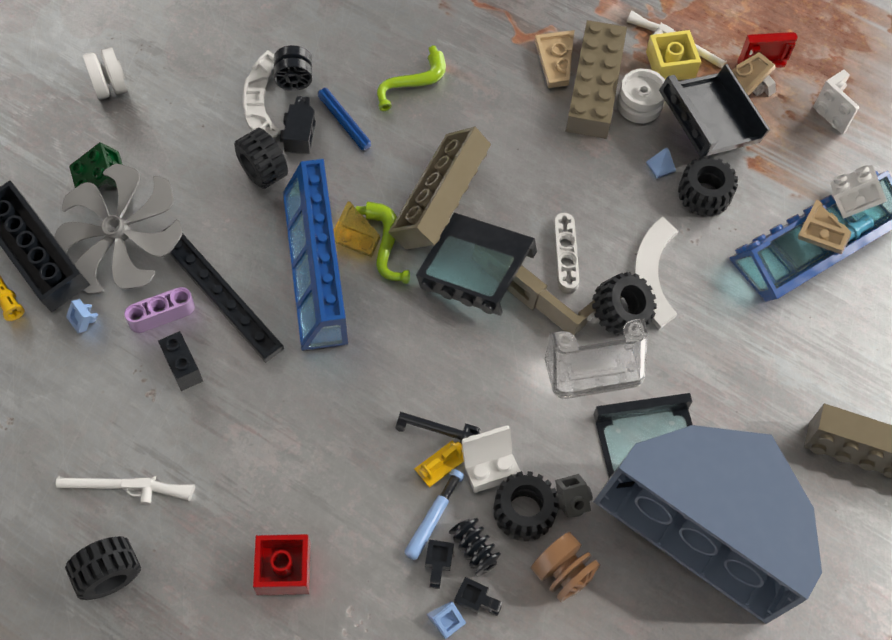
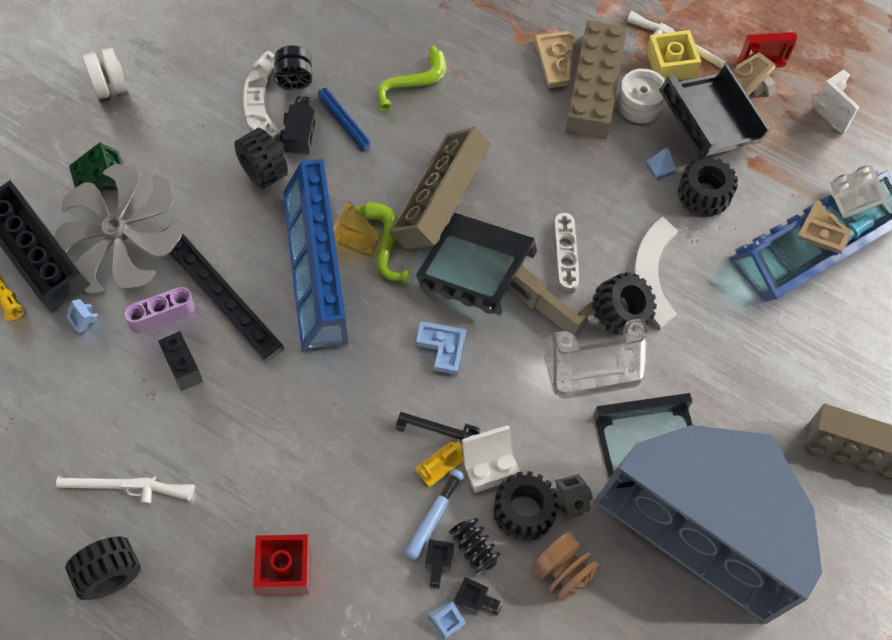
(447, 341): none -> light blue plate

